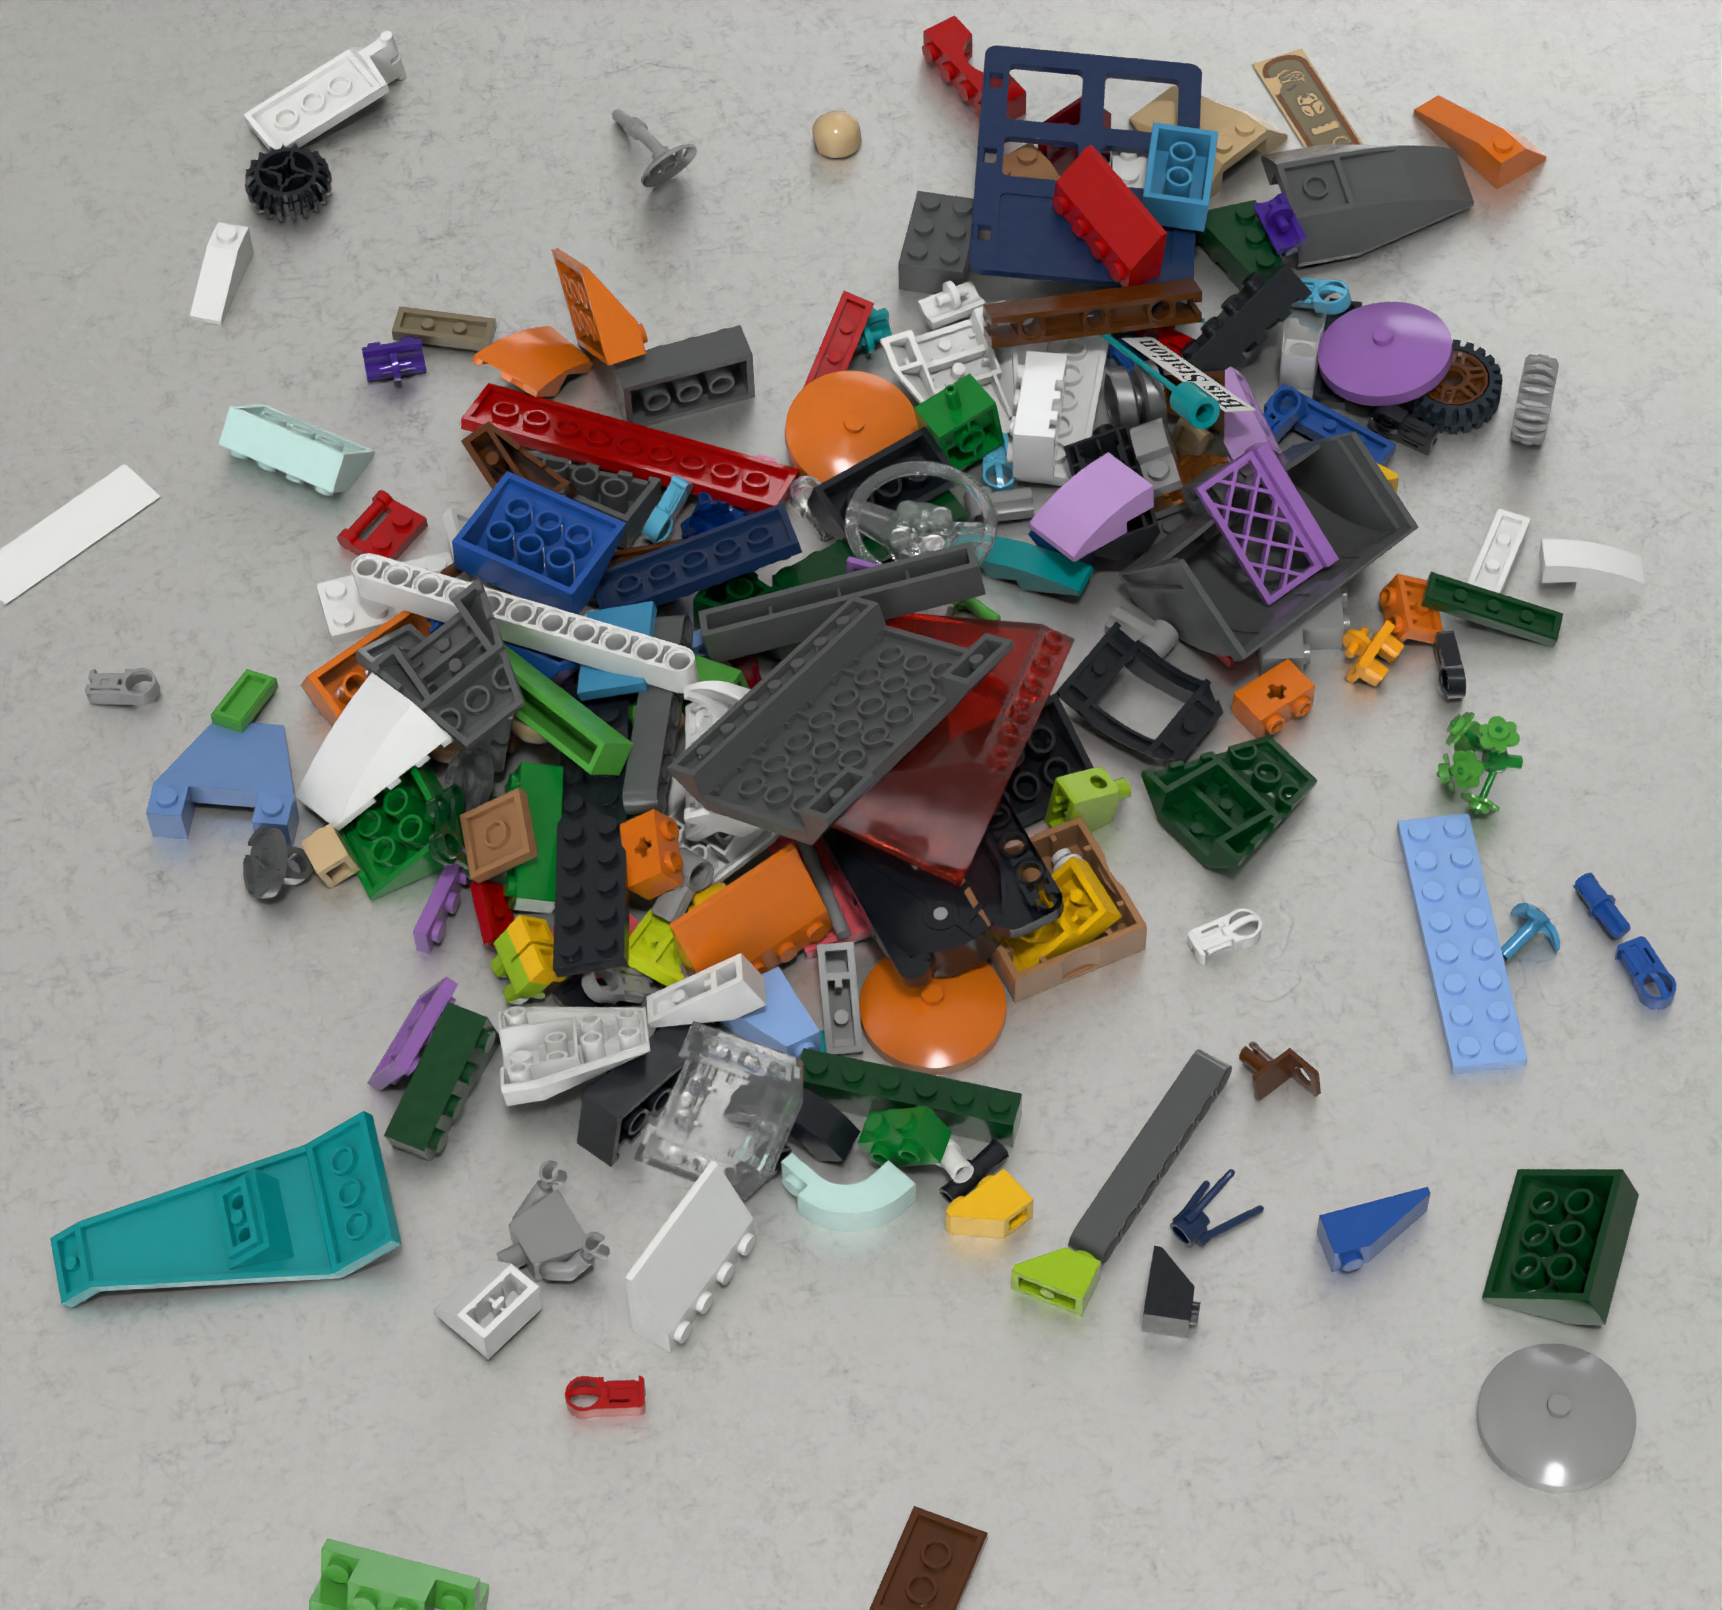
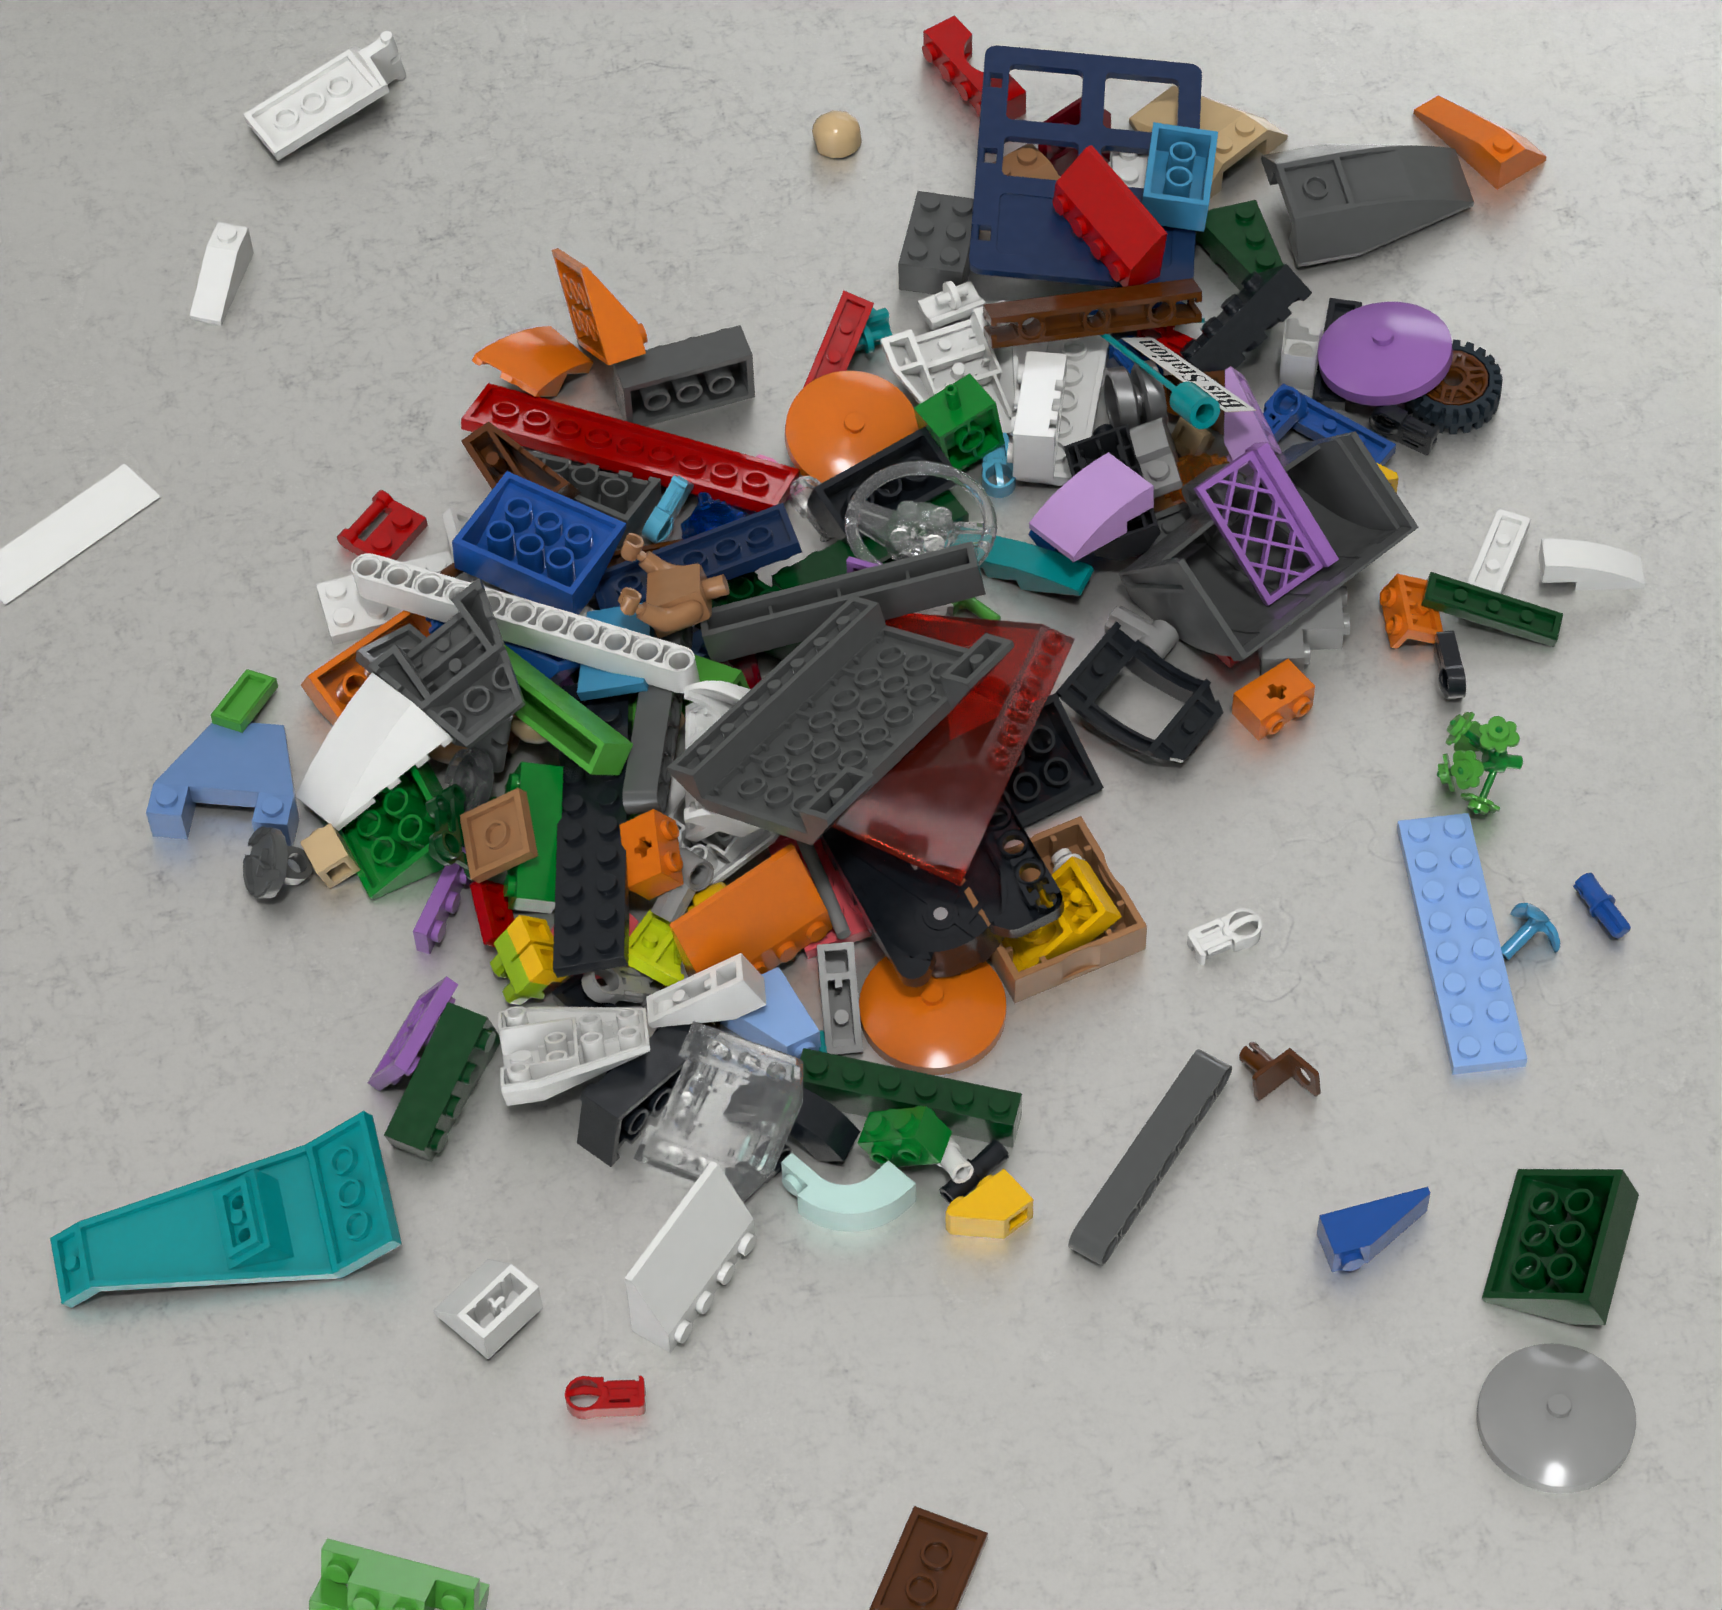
(117, 688): light grey piece -> none
(288, 182): black gear -> none
(294, 448): light aqua slope -> none
(393, 359): dark purple hips -> none
(444, 328): dark tan plate -> none
(548, 1234): light grey torso -> none
(662, 156): light grey dish -> none
(675, 593): none -> medium nougat torso
(1007, 503): light grey piece -> none
(1059, 1278): lime slope -> none
(1087, 795): lime torso -> none
(1169, 1298): black slope -> none
(1192, 1222): dark blue plant -> none
(1227, 799): dark green wedge -> none
(1281, 225): dark purple hips -> none
(1305, 100): sticker -> none
(1320, 290): medium azure piece -> none
(1366, 665): light orange hips -> none
(1534, 399): light grey gear -> none
(1645, 968): blue piece -> none

